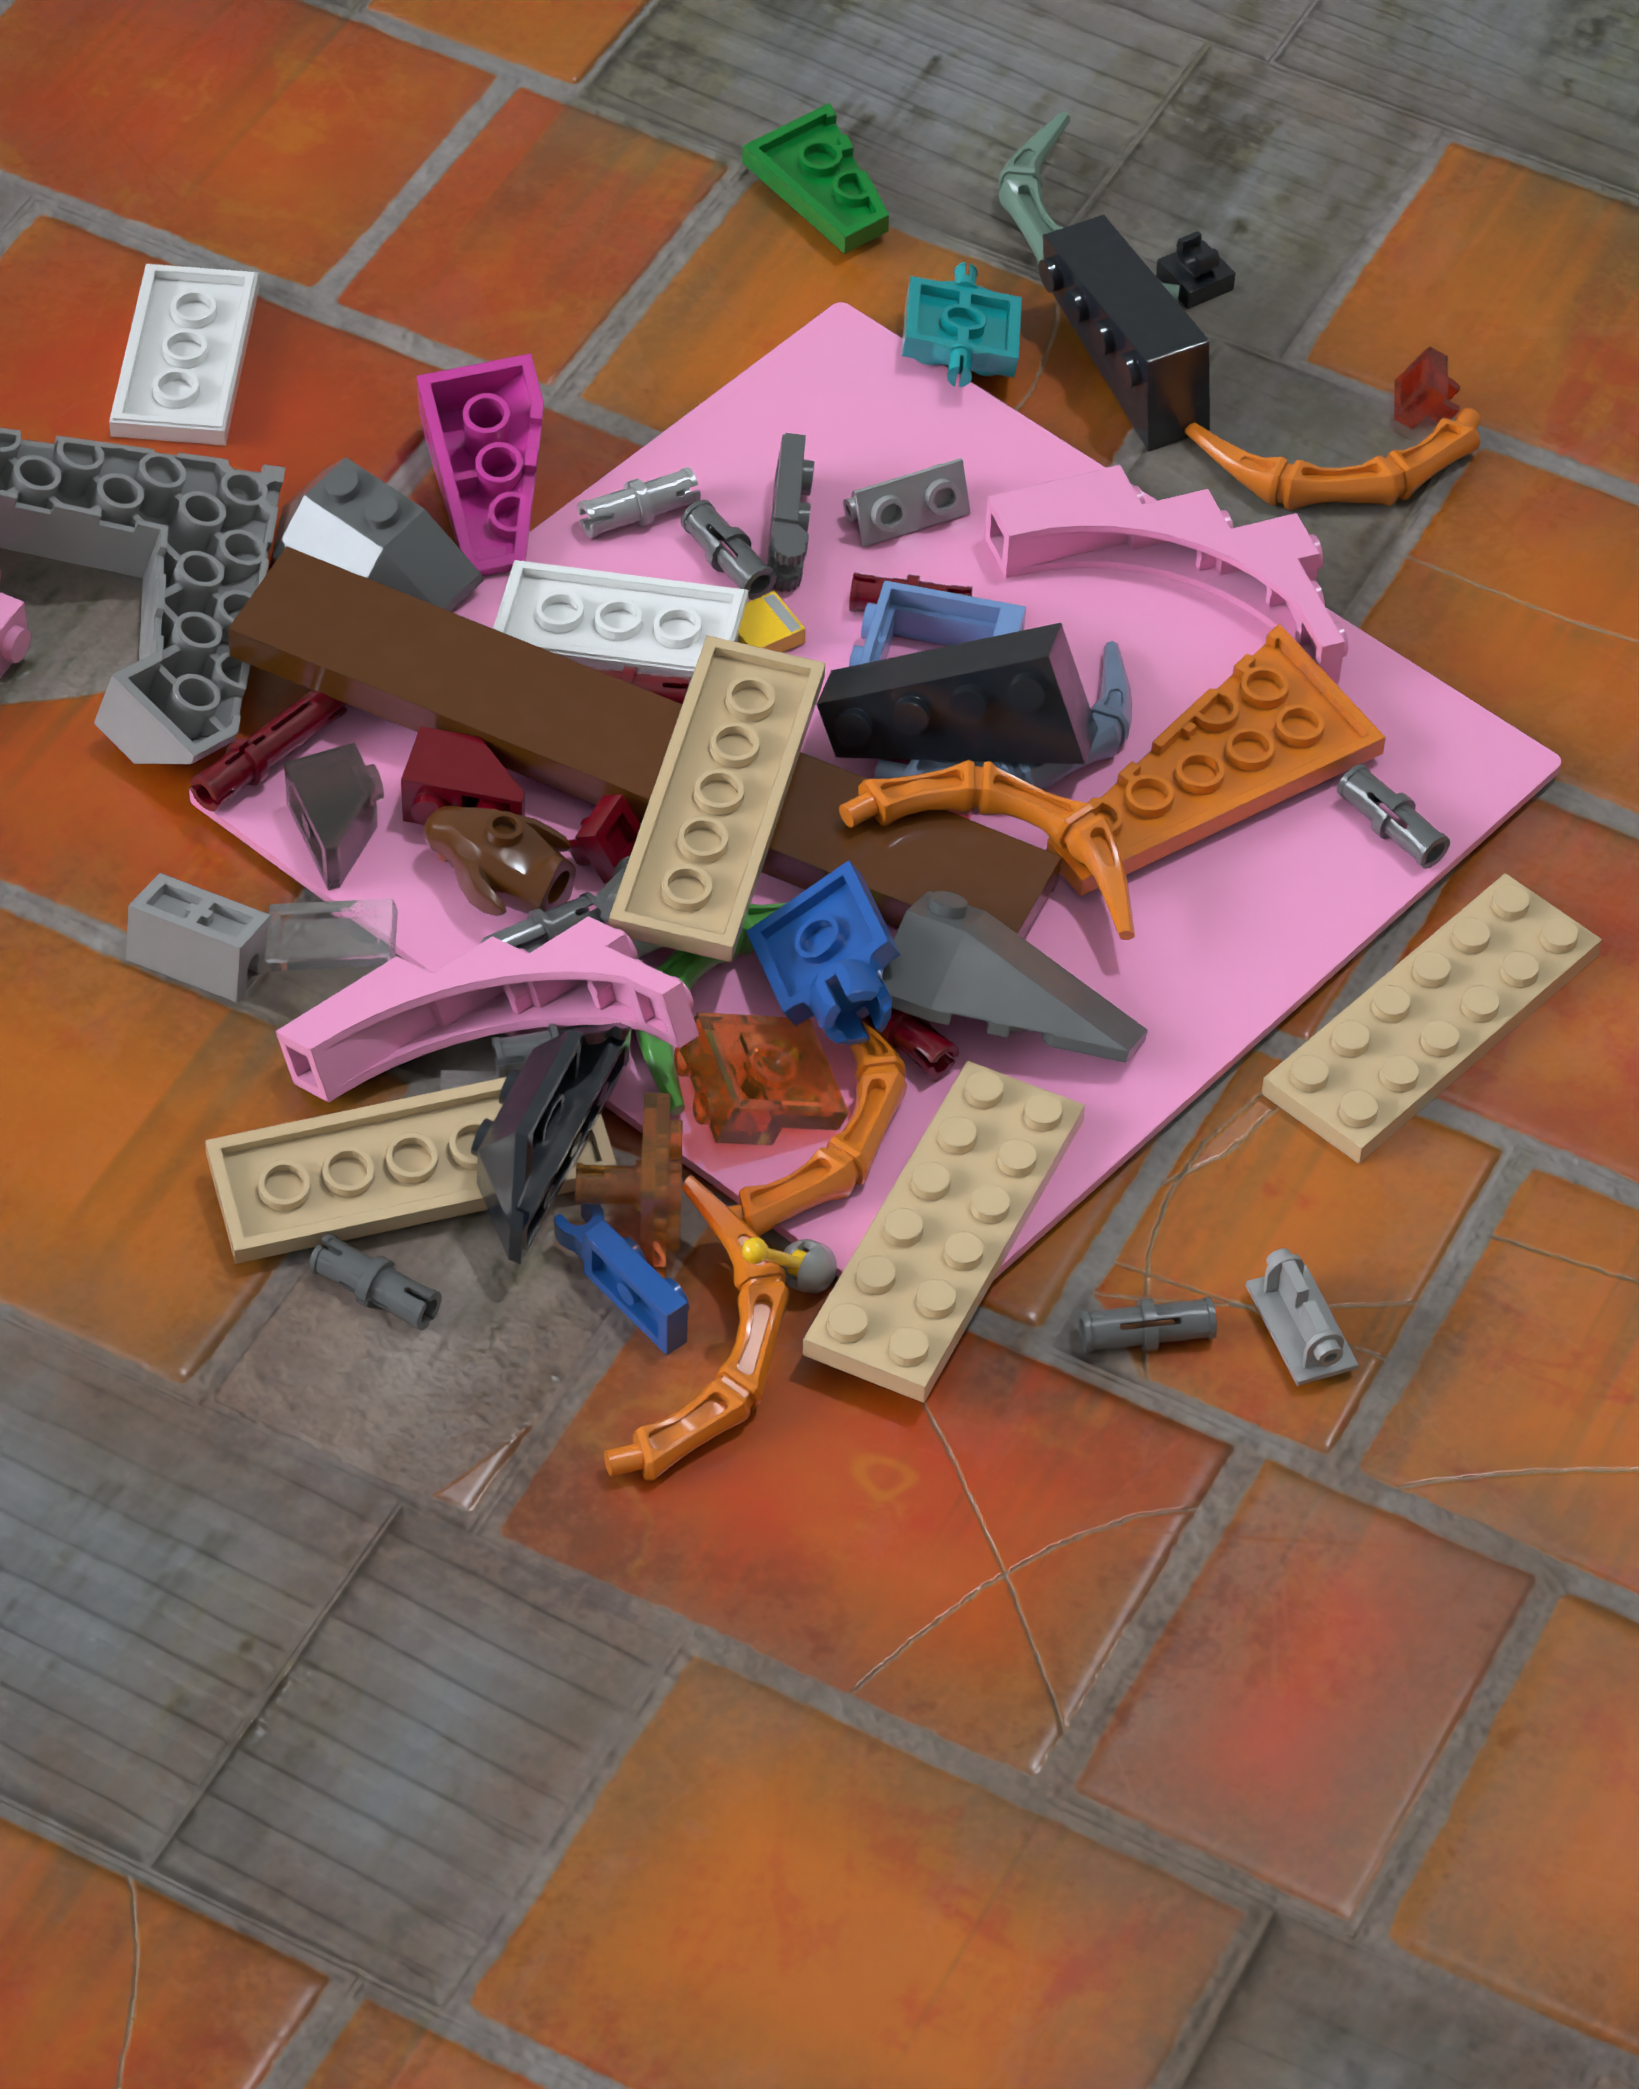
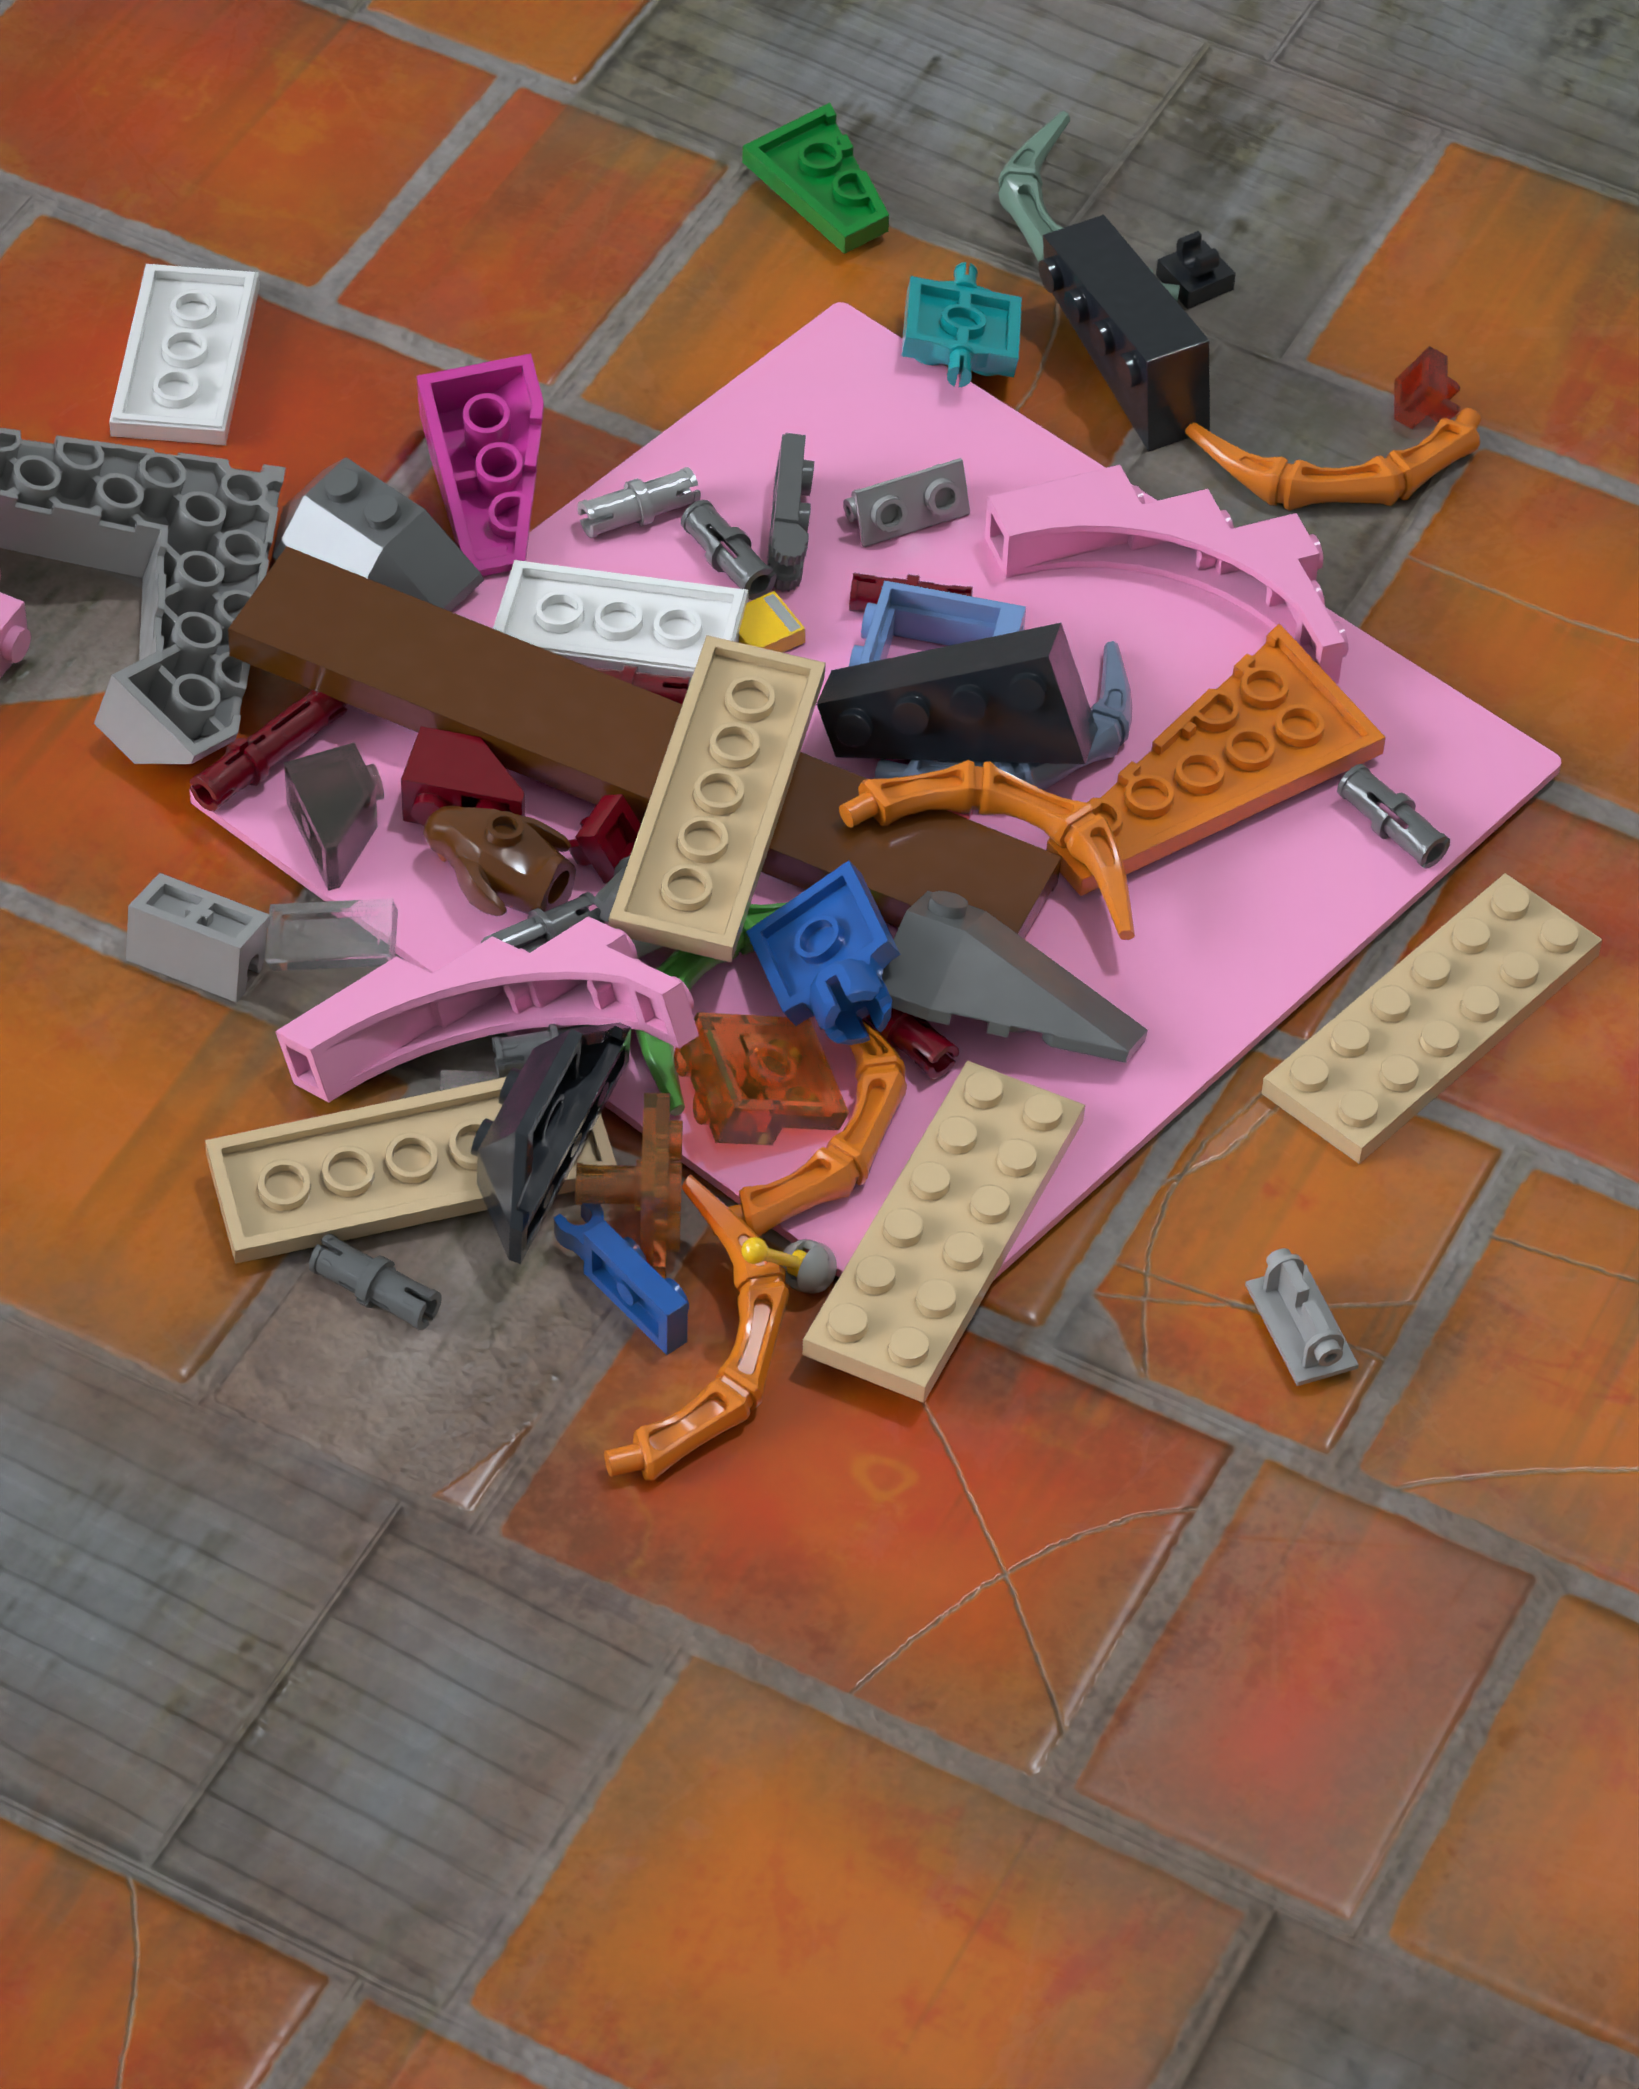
(1192, 1321): dark grey pin -> none

